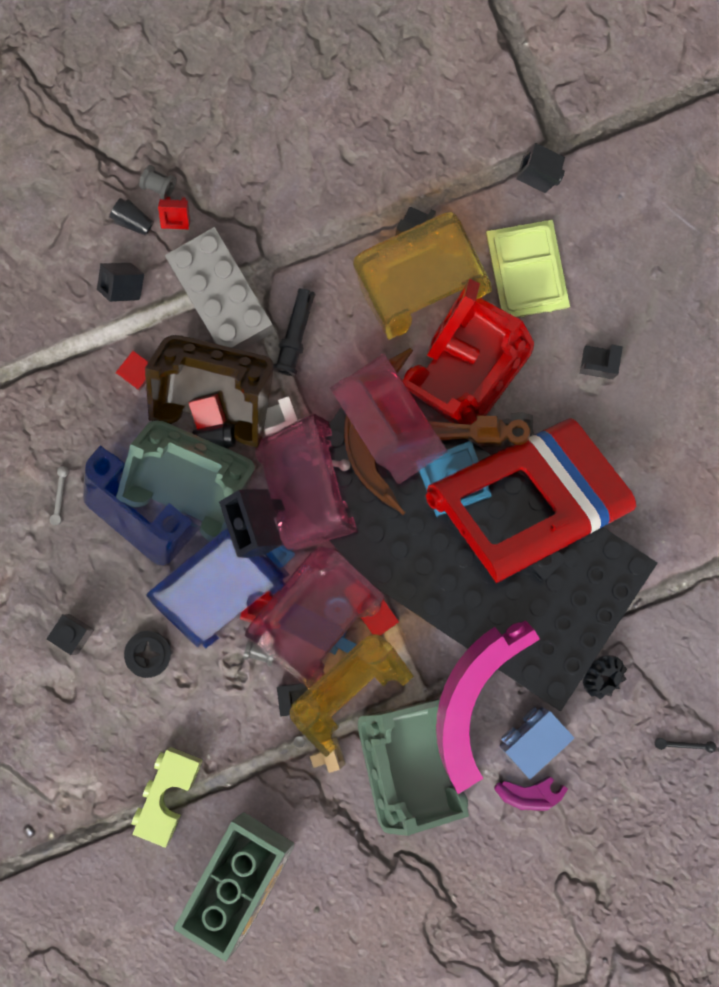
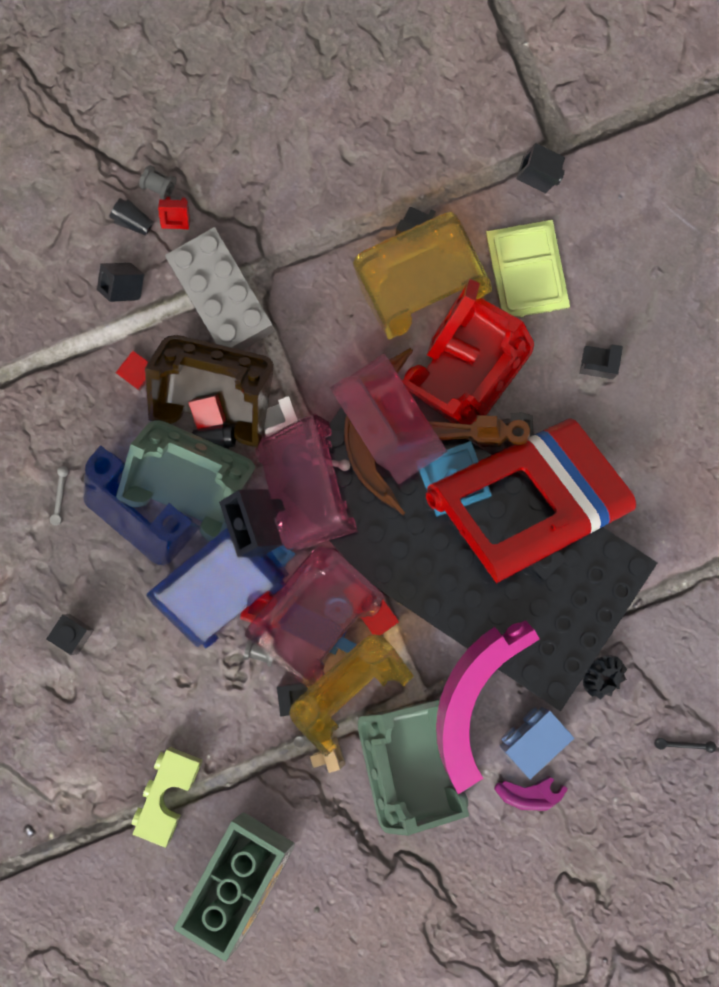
(138, 664): black gear -> none
(291, 345): black pin -> none

